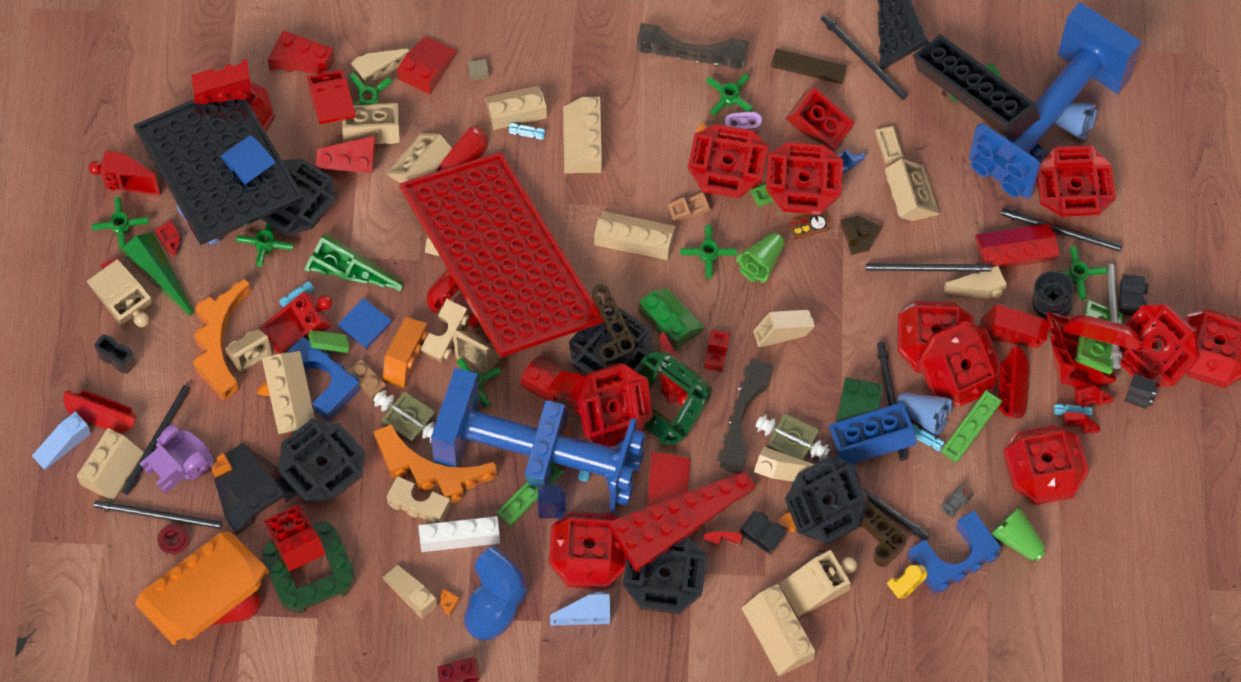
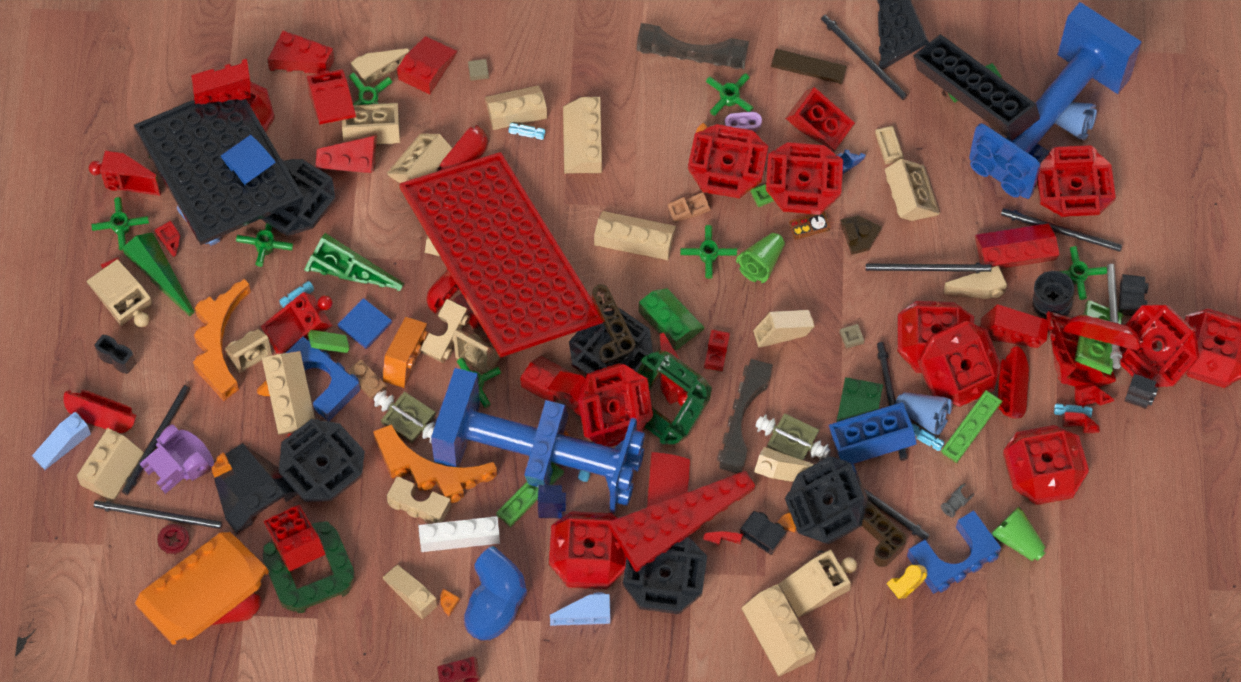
(851, 336): none -> dark tan tile

